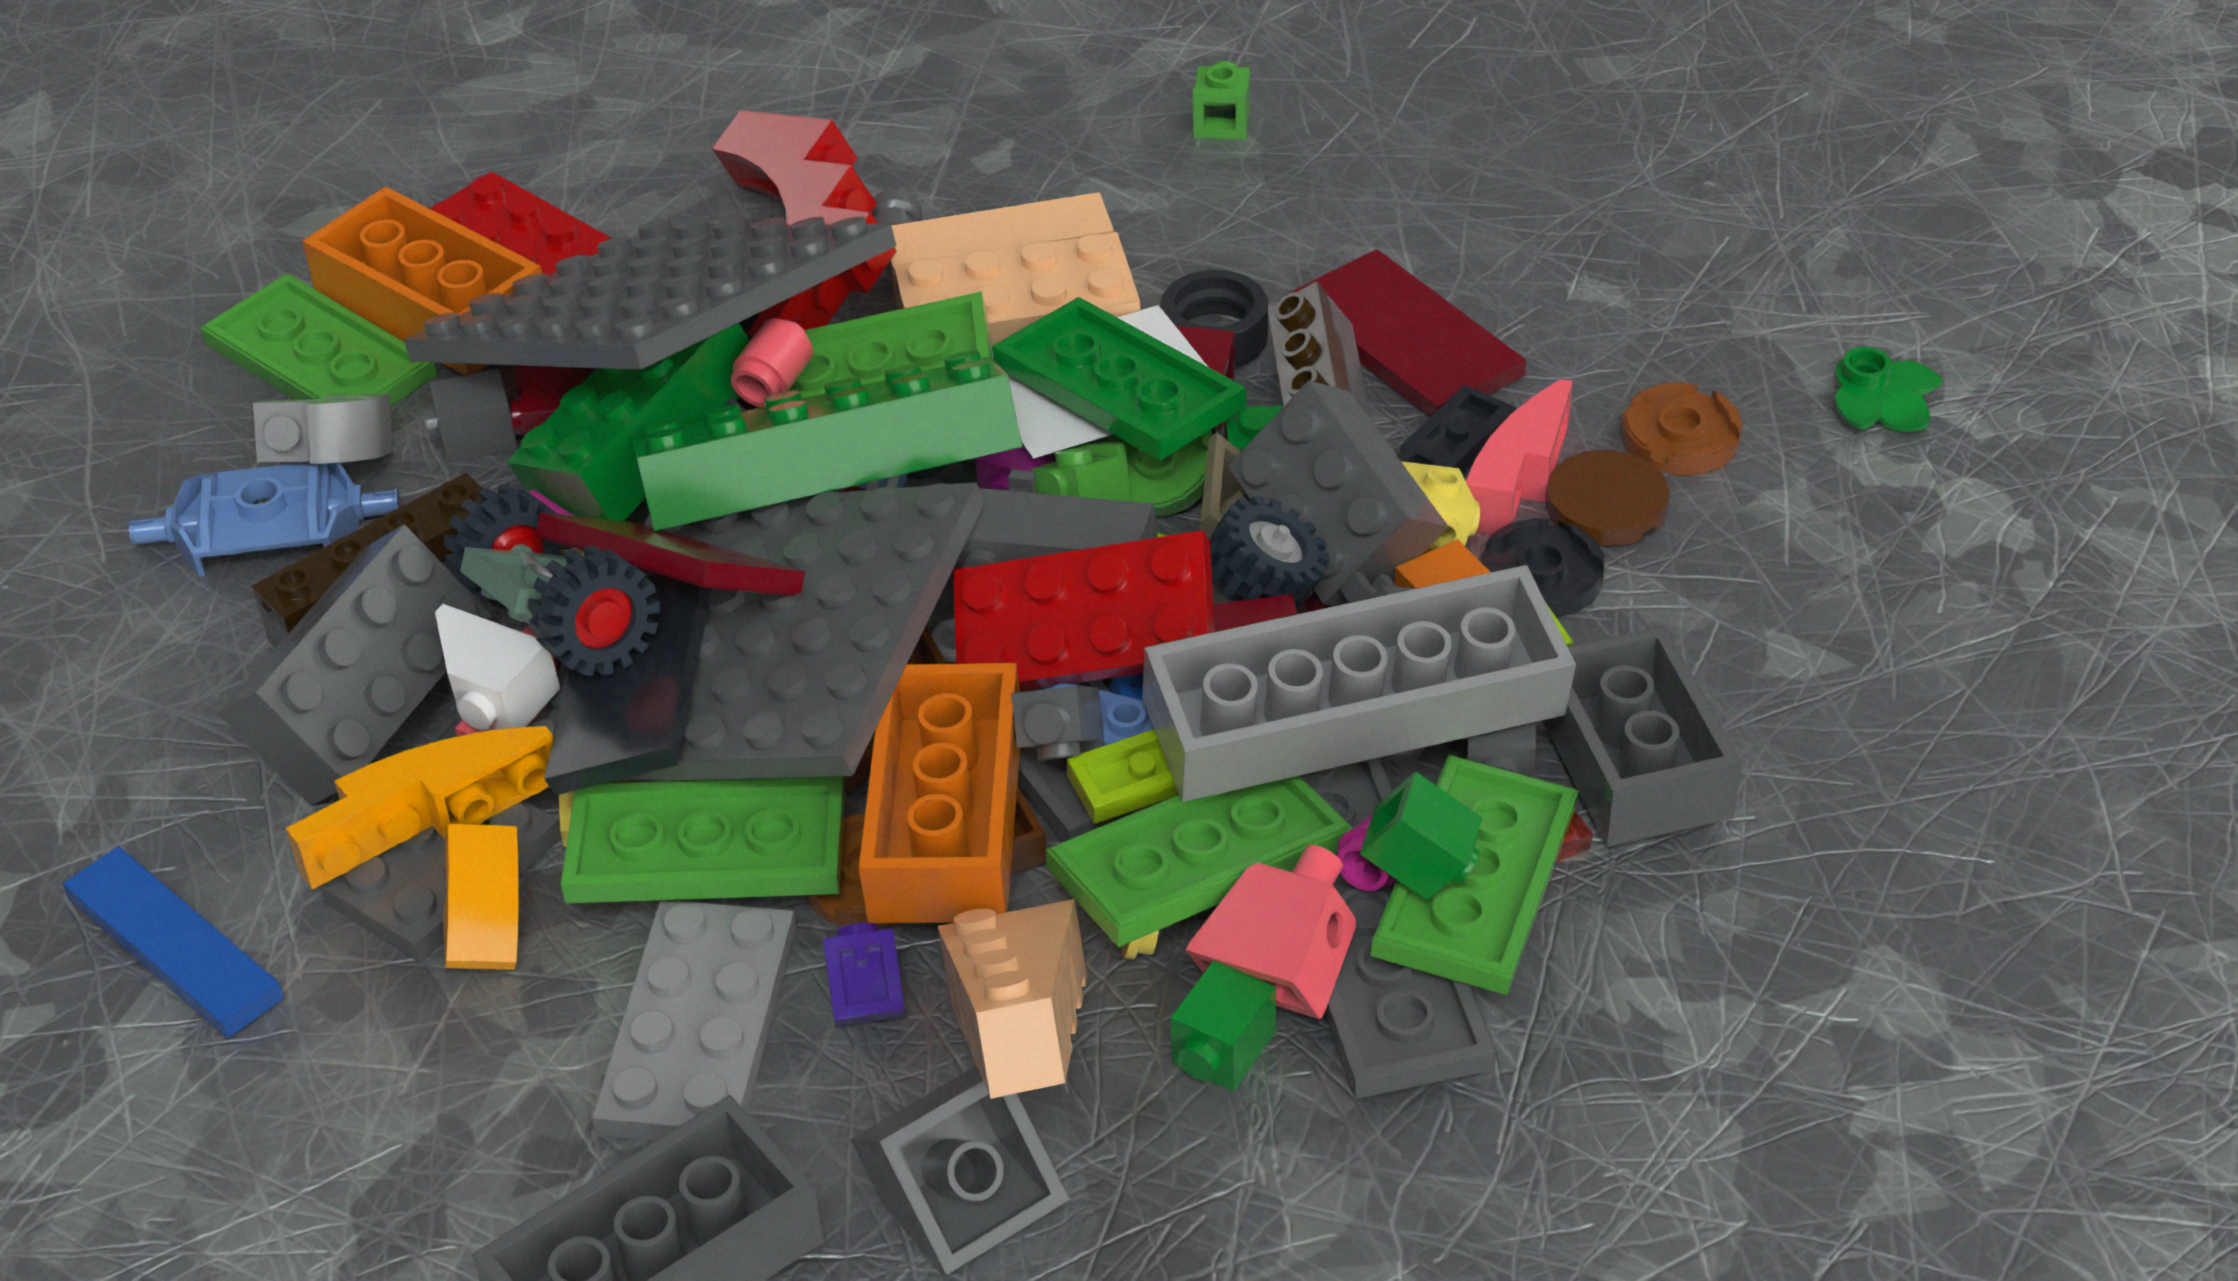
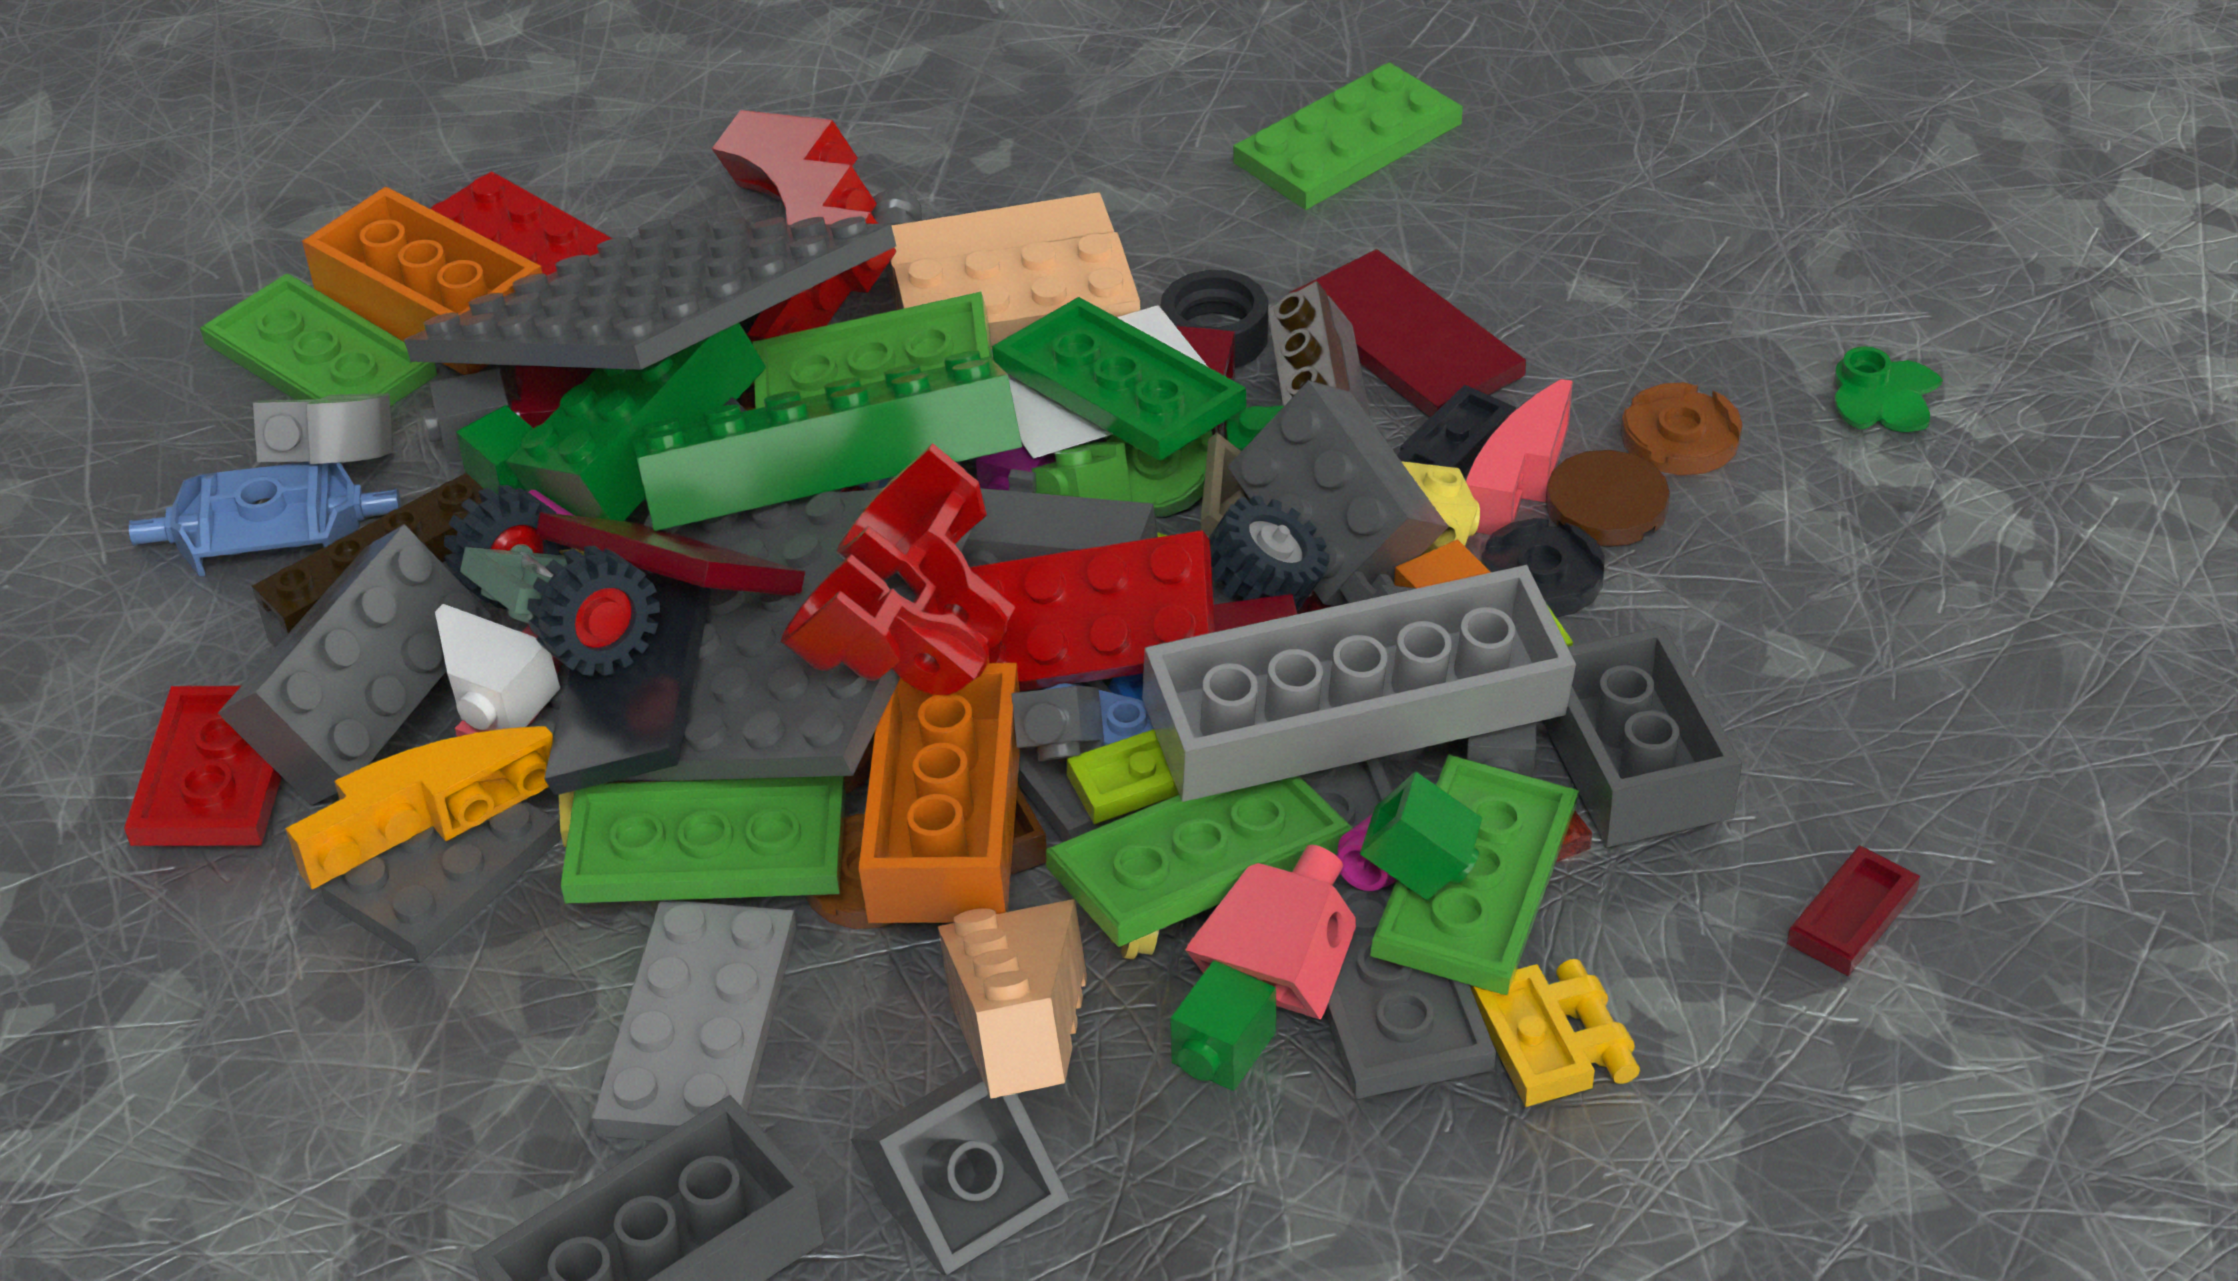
(174, 942): blue tile -> none
(201, 778): none -> red plate
(481, 897): light orange slope -> none
(489, 444): none -> green brick
(771, 361): coral brick -> none
(863, 975): dark purple bracket -> none
(912, 531): none -> red piece
(1221, 87): bright green brick -> none
(1347, 135): none -> bright green plate
(1538, 1041): none -> yellow plate
(1853, 910): none -> dark red tile

